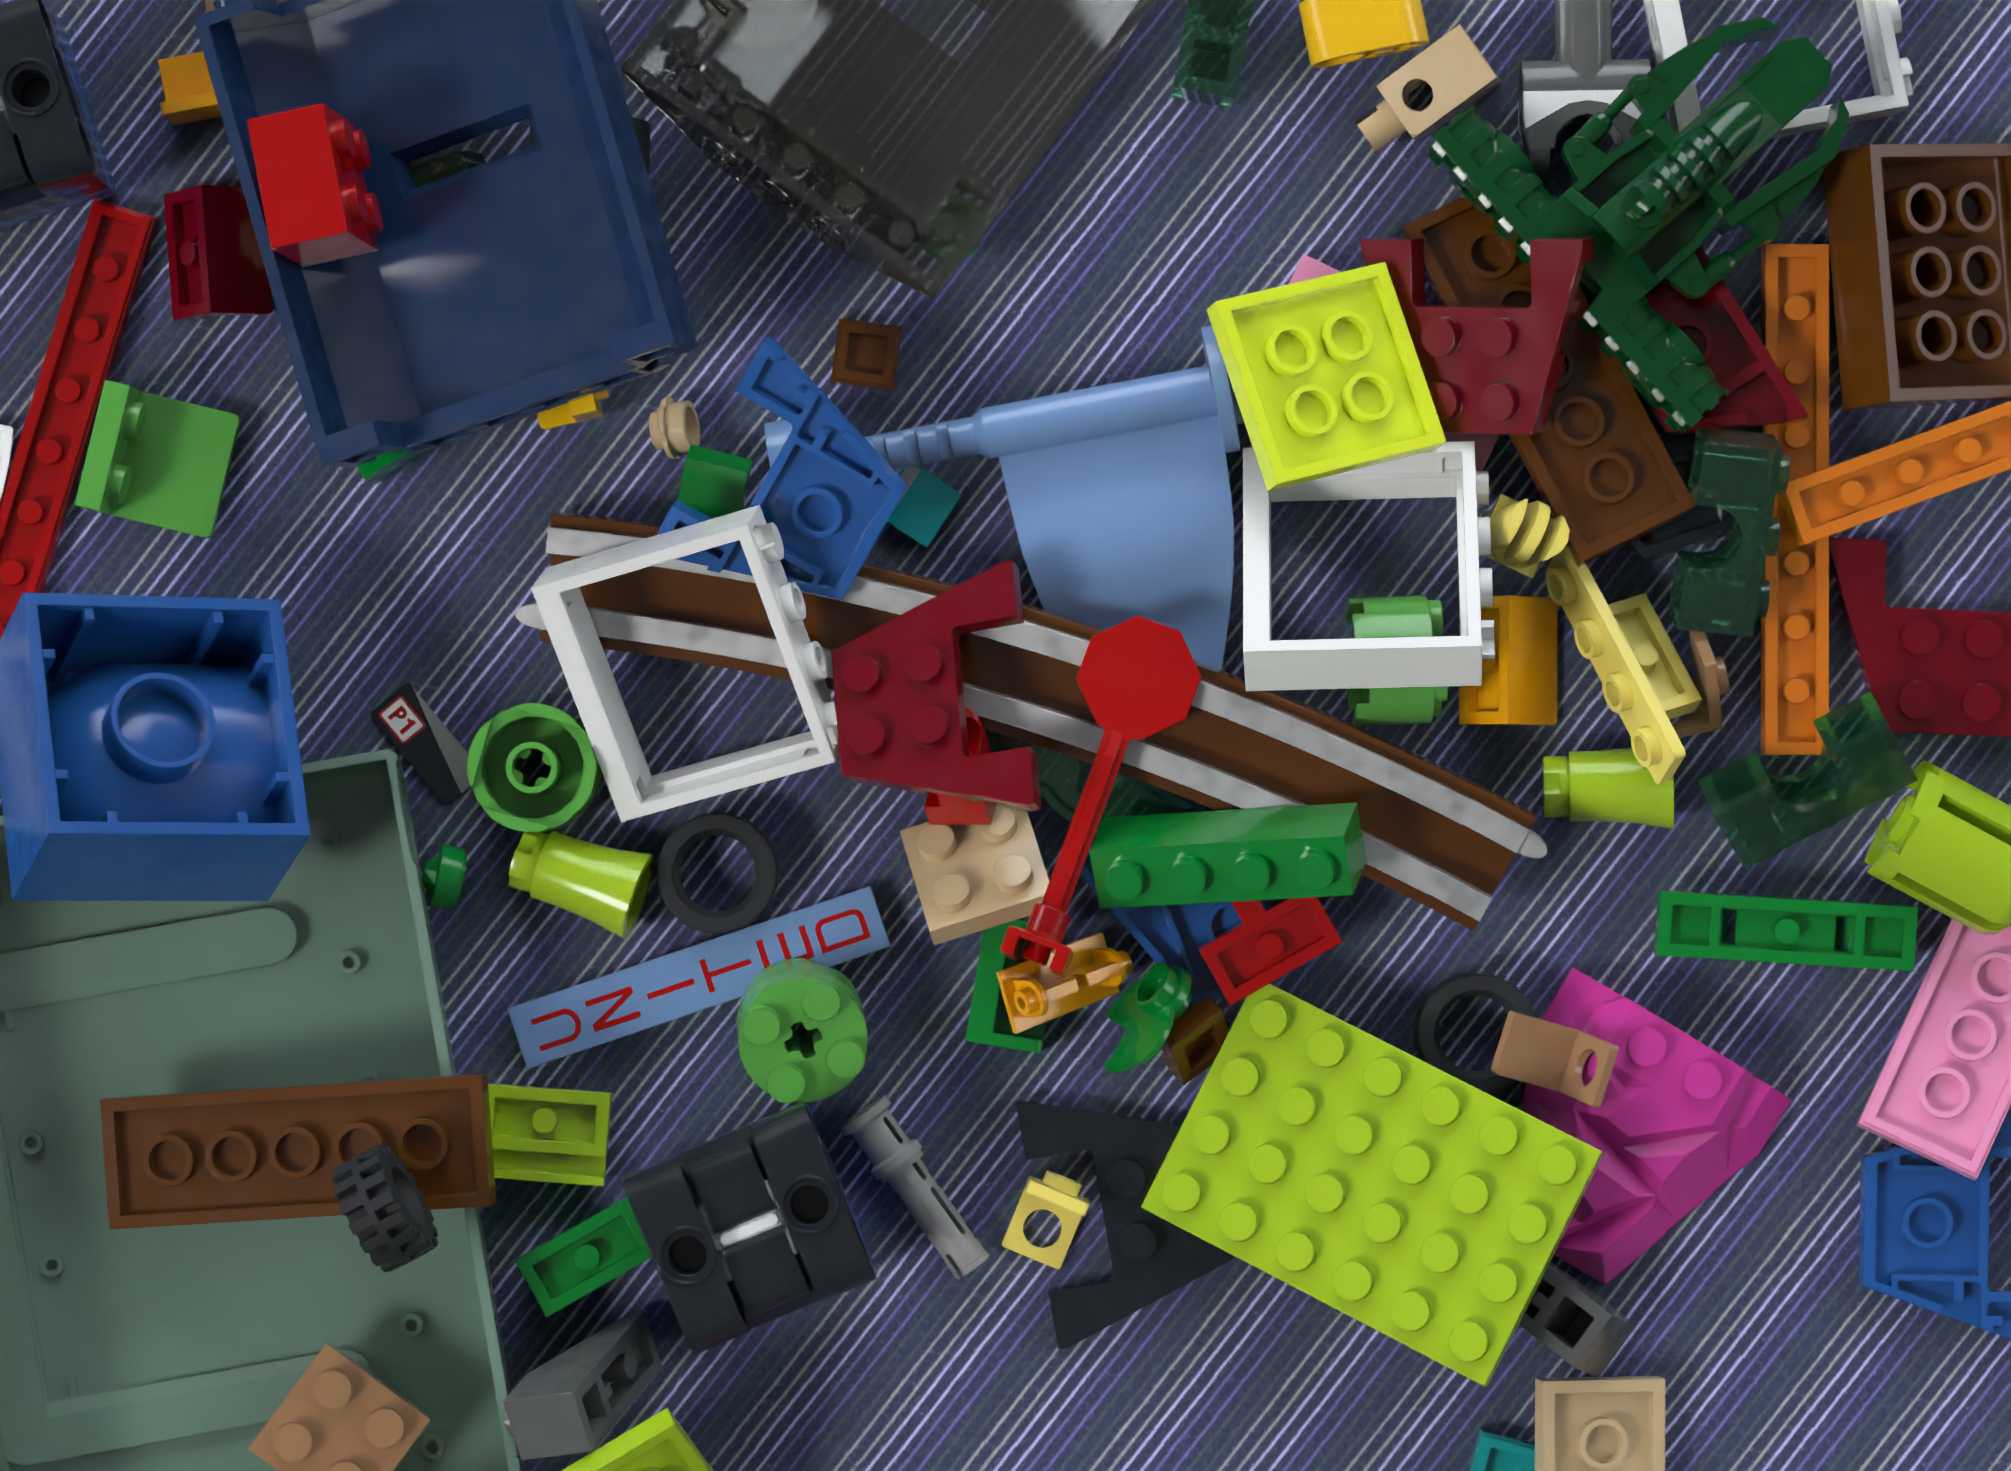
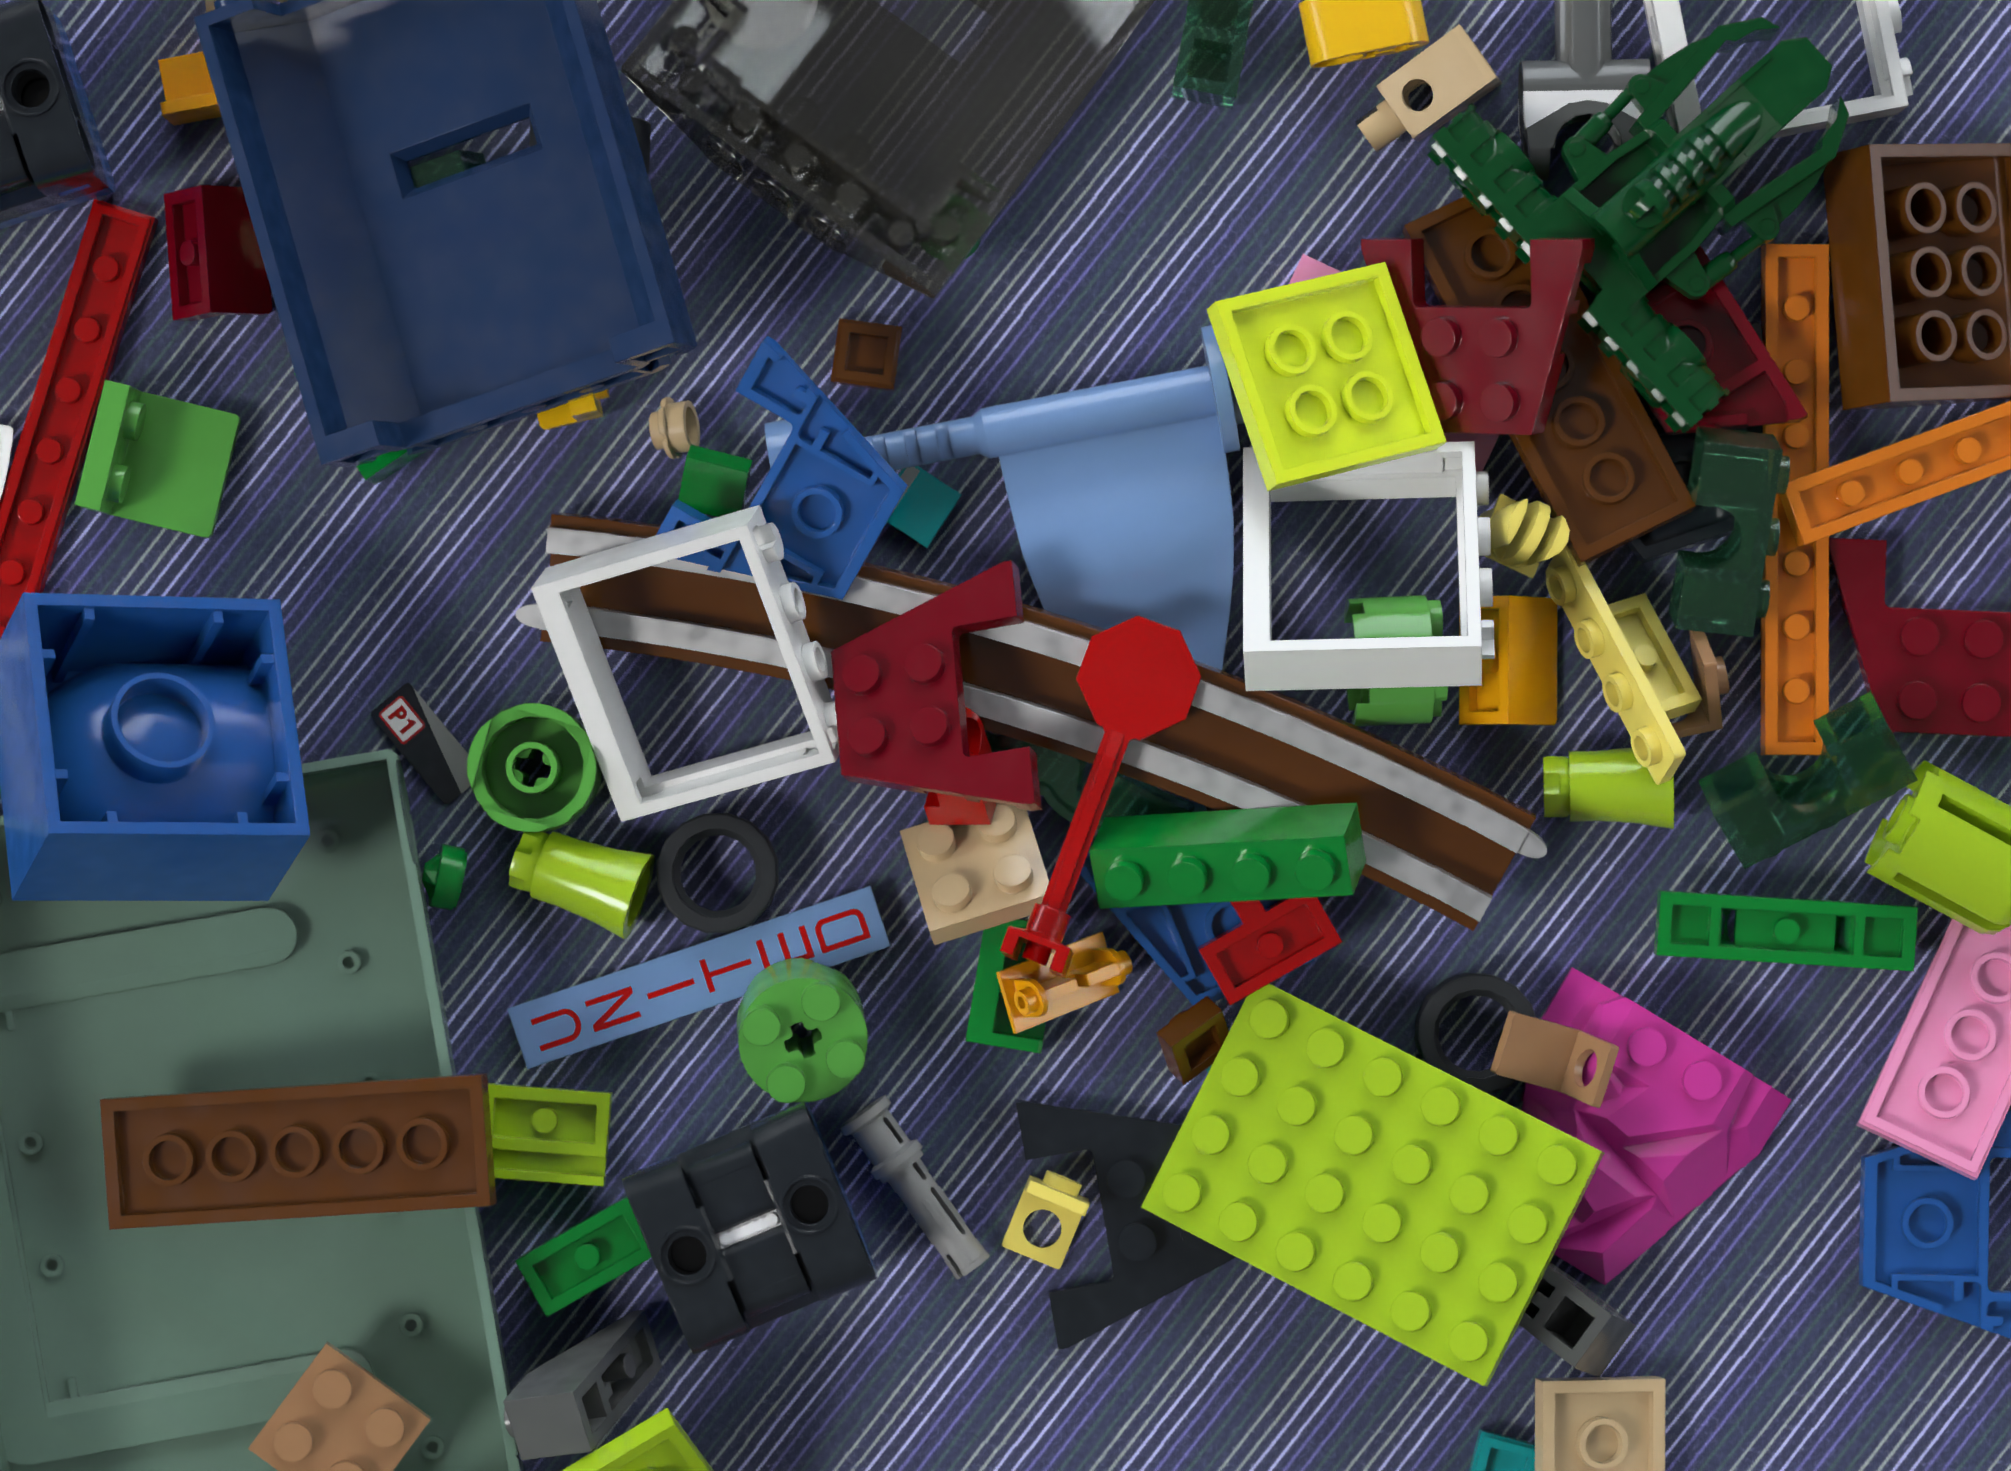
(314, 185): red brick -> none
(385, 1207): black tyre -> none
(1148, 1014): green plate -> none

